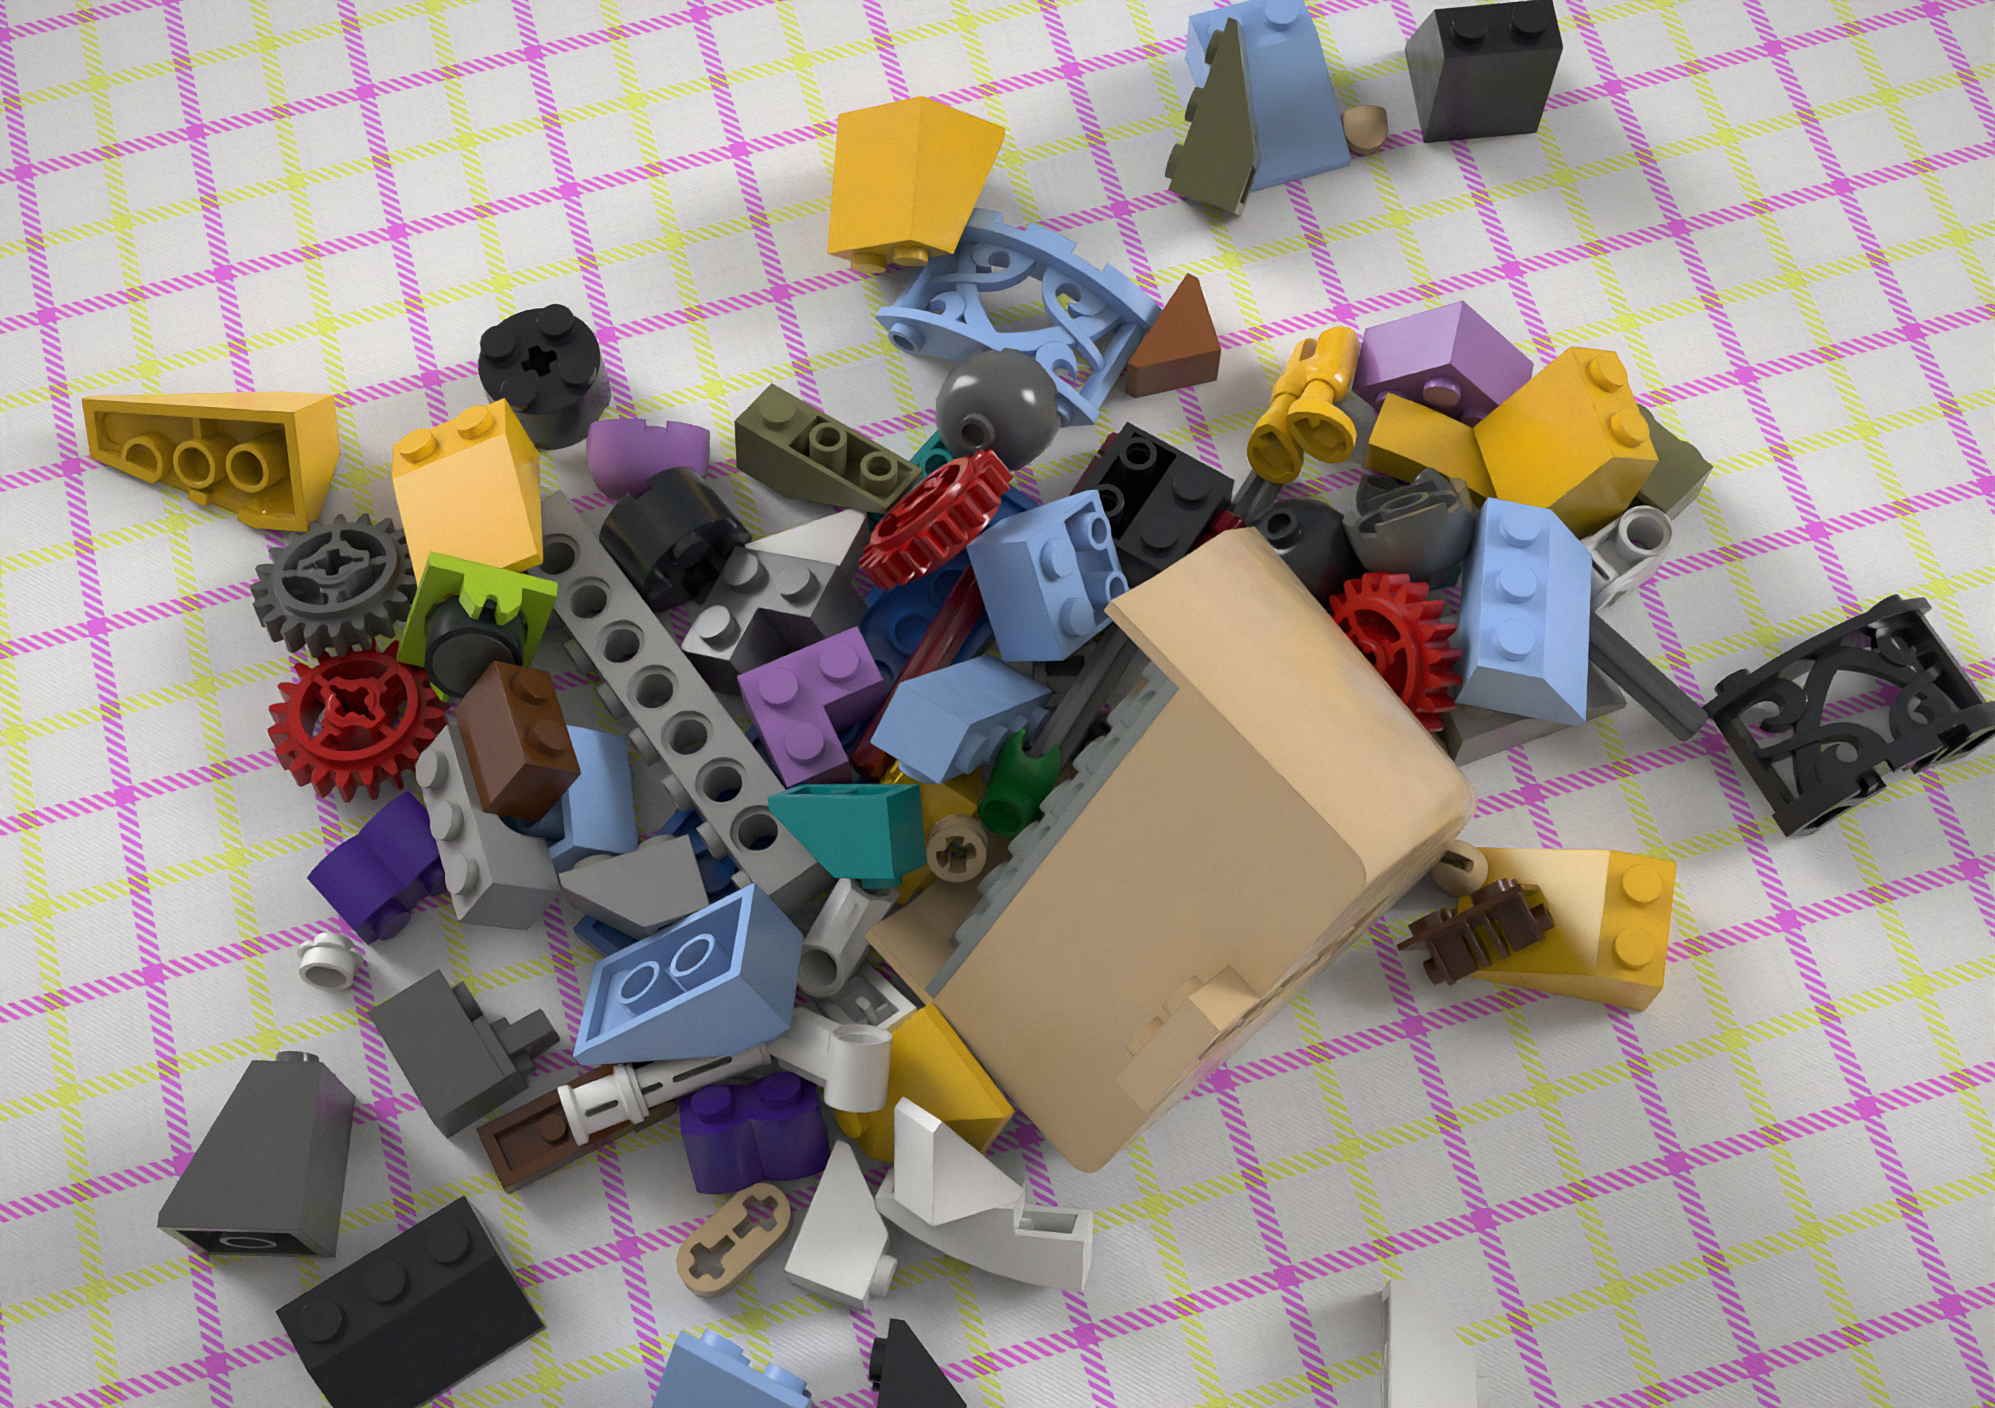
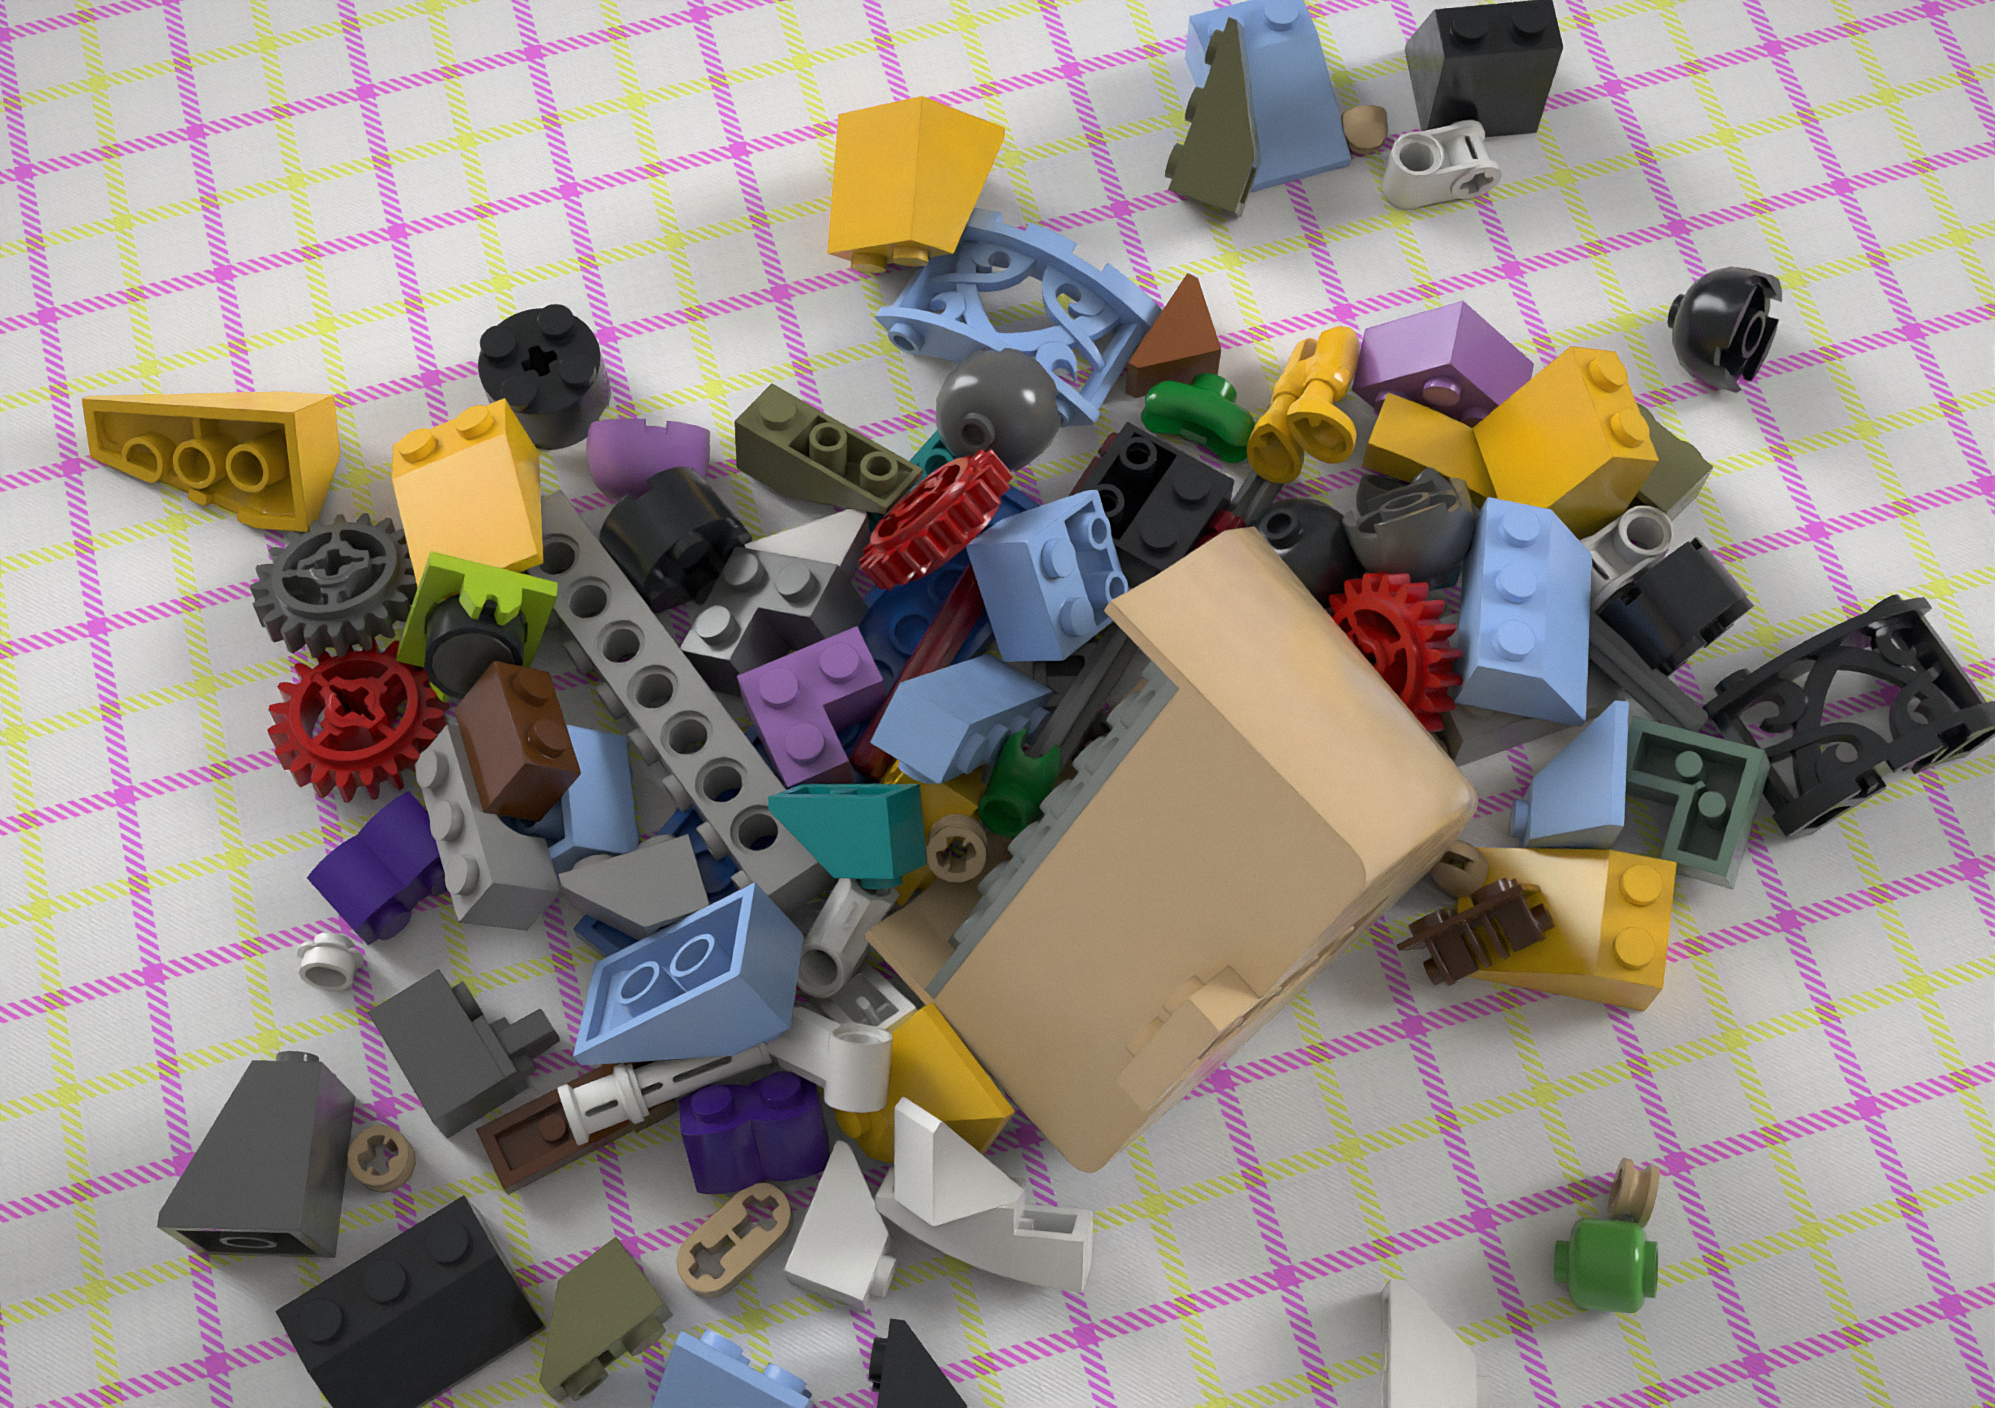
(363, 1151): none -> tan bush
(596, 1318): none -> olive slope
(1201, 414): none -> green piece
(1439, 166): none -> white piece
(1580, 792): none -> light blue slope
(1607, 1265): none -> bright green head
(1633, 1192): none -> tan bush
(1678, 607): none -> black brick
(1713, 794): none -> sand green brick
(1725, 325): none -> black cylinder

